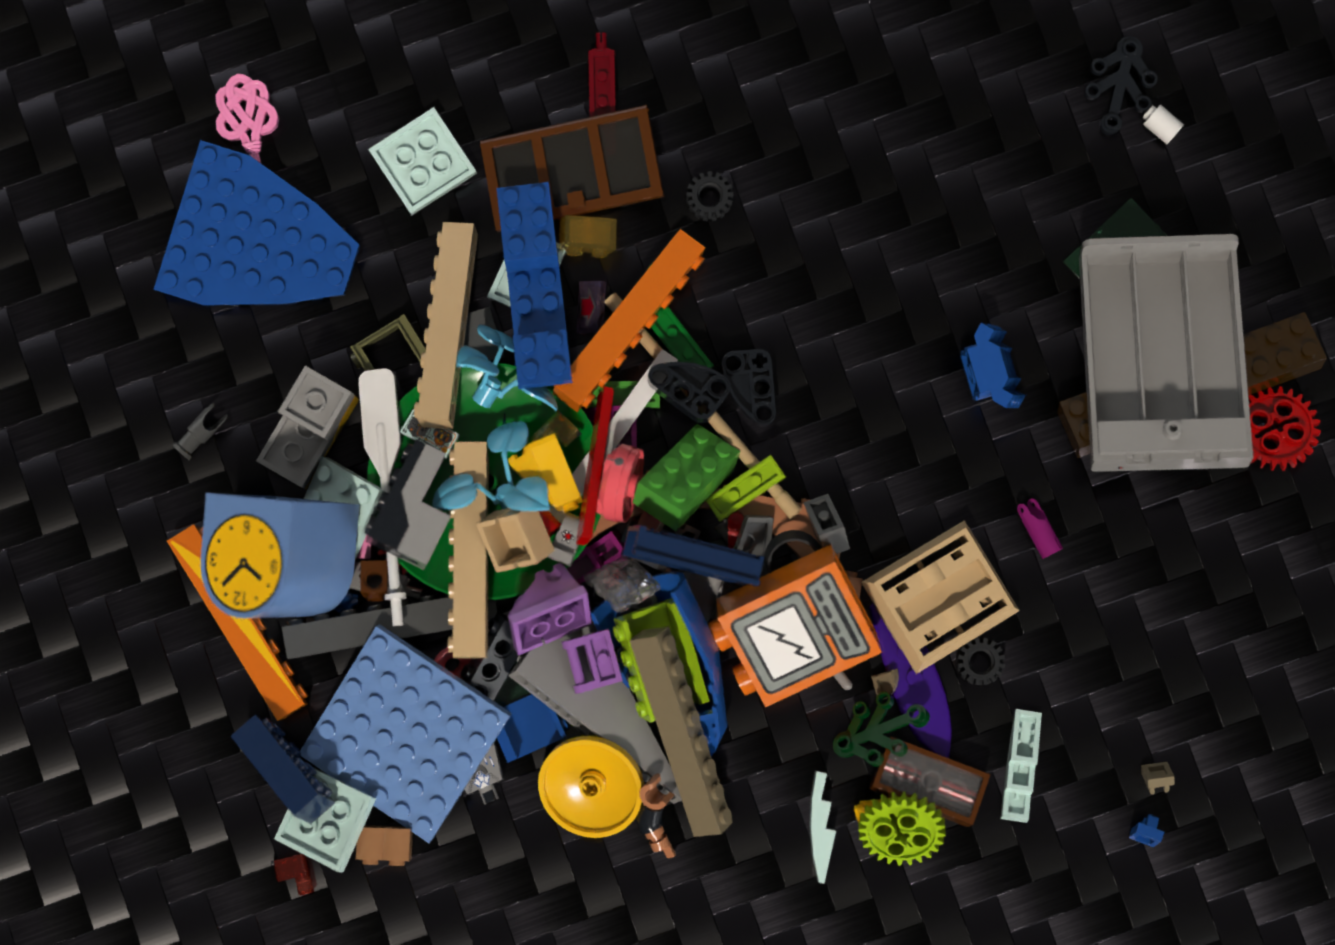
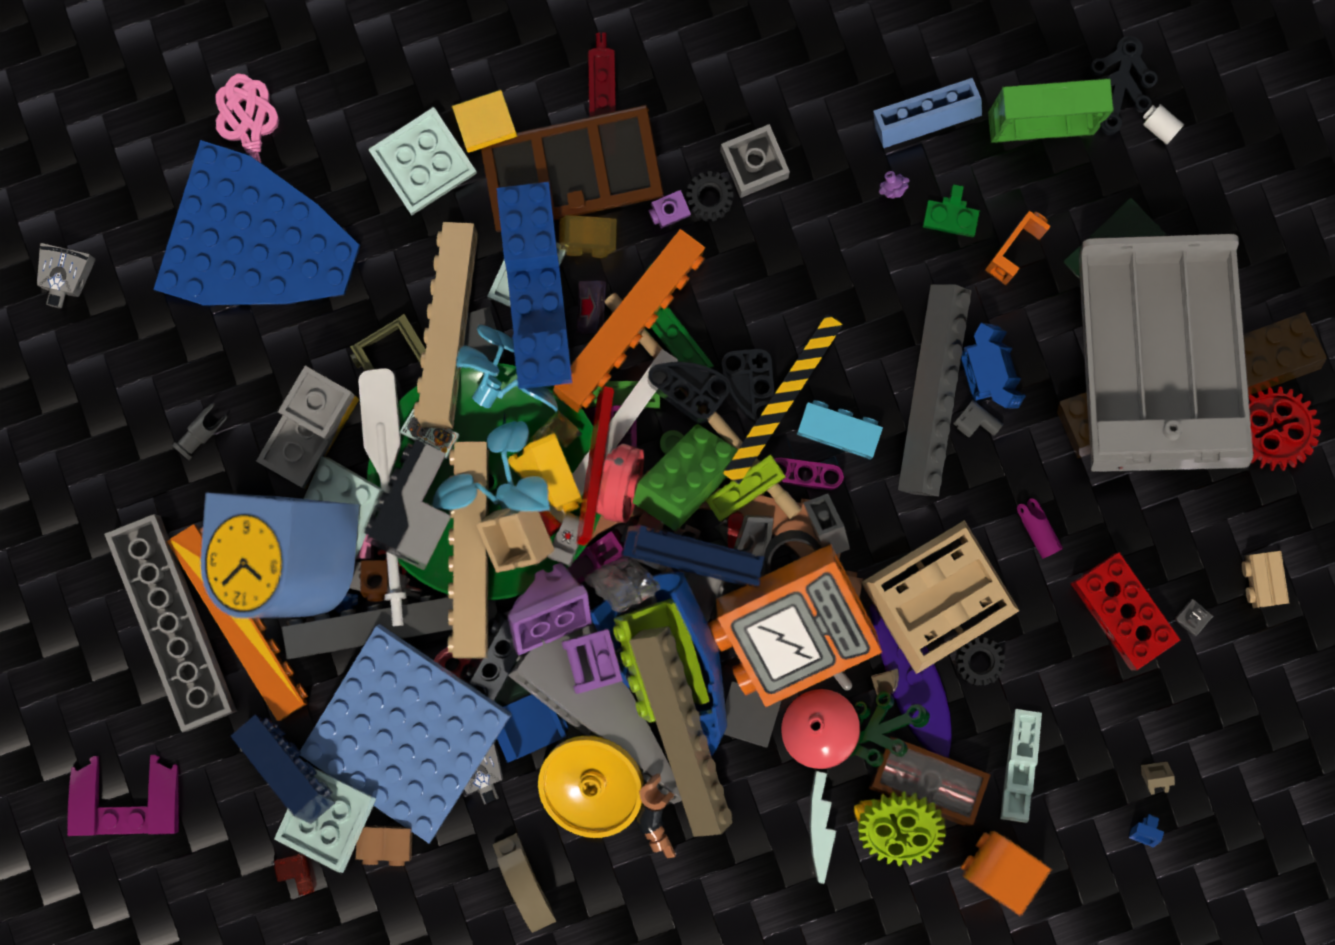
(62, 272): none -> light grey torso
(158, 817): none -> magenta wedge
(170, 623): none -> light grey brick
(484, 121): none -> yellow tile
(523, 883): none -> dark tan arch
(669, 209): none -> medium lavender brick
(669, 440): none -> bright green tile
(749, 717): none -> dark grey tile
(754, 161): none -> light grey brick
(782, 399): none -> sticker
(817, 469): none -> magenta beam
(833, 740): none -> coral dish
(840, 429): none -> medium azure brick
(894, 185): none -> medium lavender plant
(928, 112): none -> medium blue brick
(934, 390): none -> dark grey brick
(951, 215): none -> green hinge
(973, 417): none -> dark grey piece
(1003, 268): none -> orange panel
(1005, 871): none -> orange brick
(1050, 110): none -> bright green tile
(1143, 611): none -> red brick
(1193, 617): none -> flat silver tile
(1265, 579): none -> tan brick

